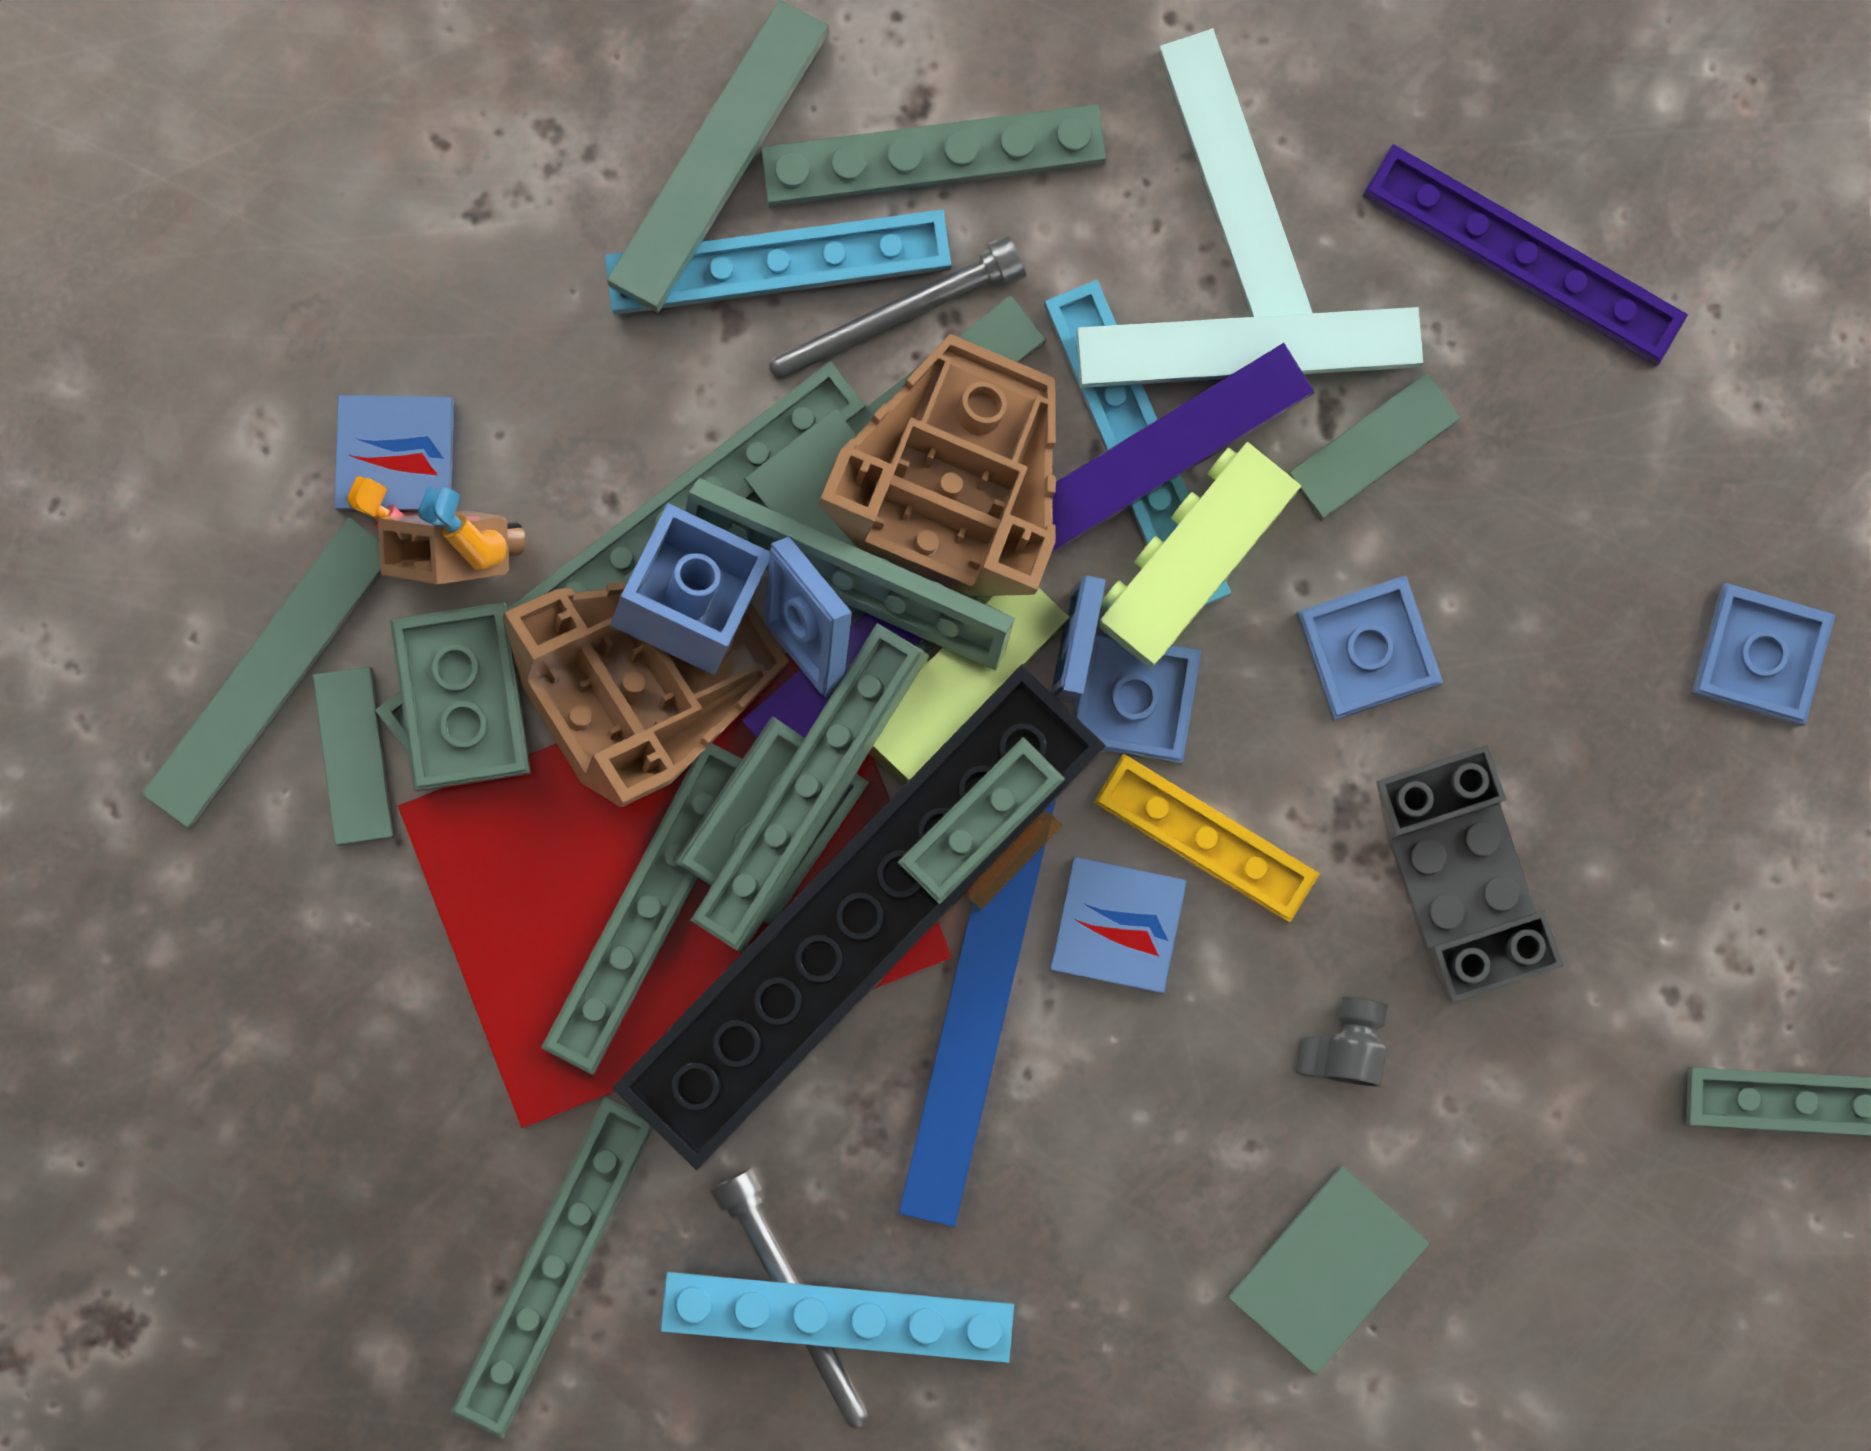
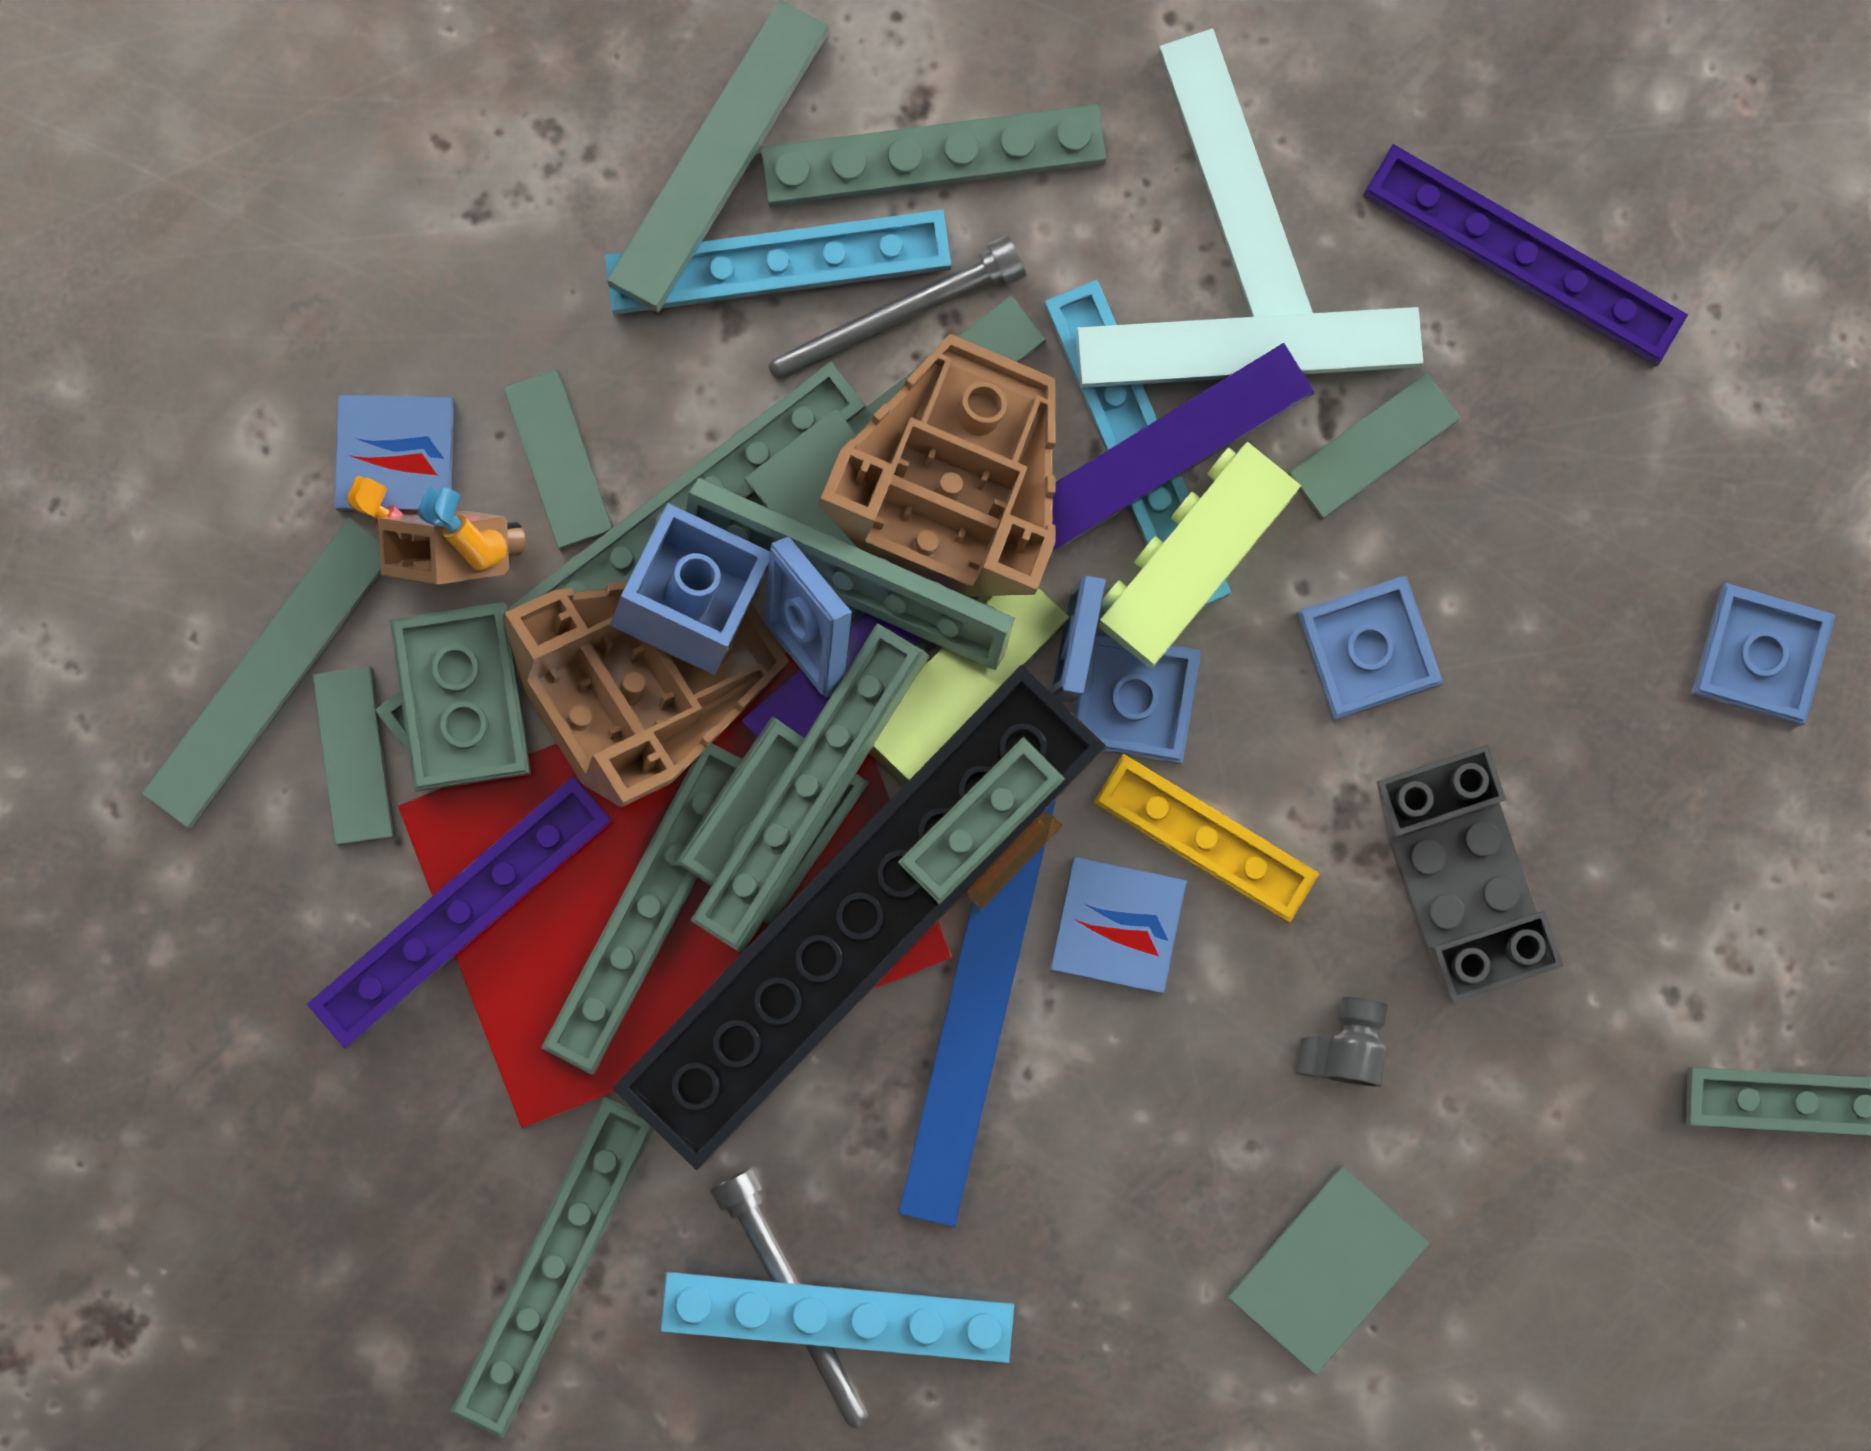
(459, 913): none -> dark purple plate
(558, 459): none -> sand green tile

